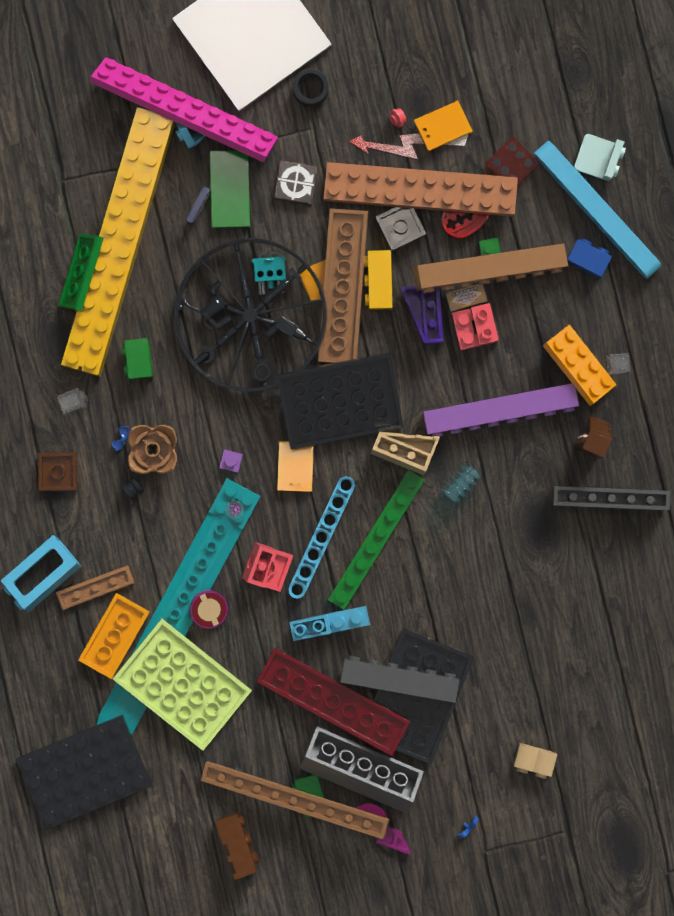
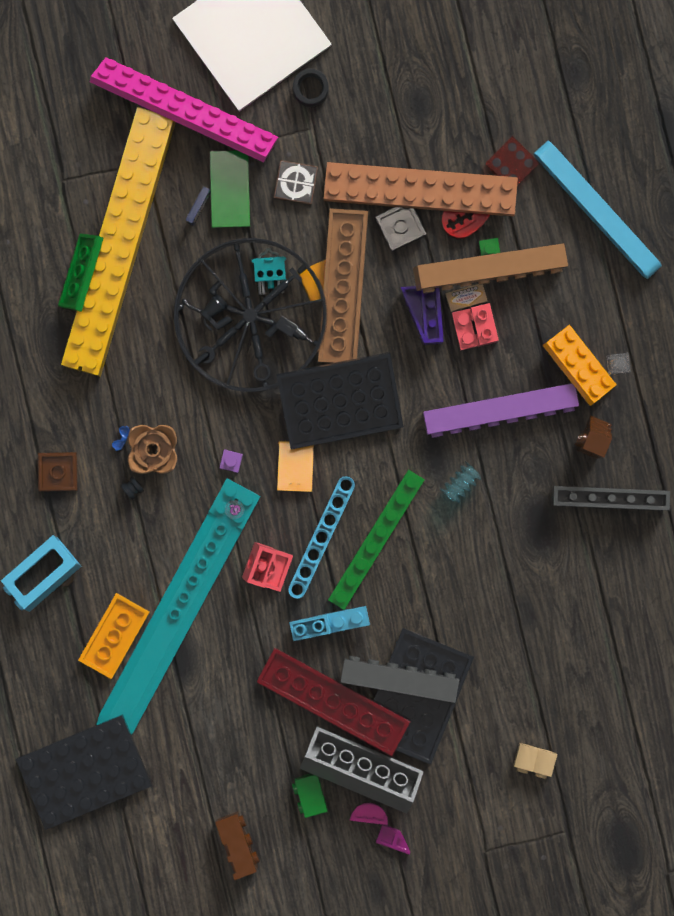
(72, 401): clear brick -> none
(95, 587): medium nougat tile -> none
(138, 359): green brick -> none
(182, 684): yellowish green plate -> none
(190, 140): medium azure plate -> none
(208, 609): tile -> none
(295, 800): medium nougat plate -> none
(378, 280): yellow brick -> none
(397, 117): coral plate -> none
(406, 450): tan wedge -> none
(407, 150): sticker -> none
(443, 126): light orange container -> none
(468, 828): blue piece -> none
(589, 258): blue brick -> none
(599, 157): light aqua bracket -> none

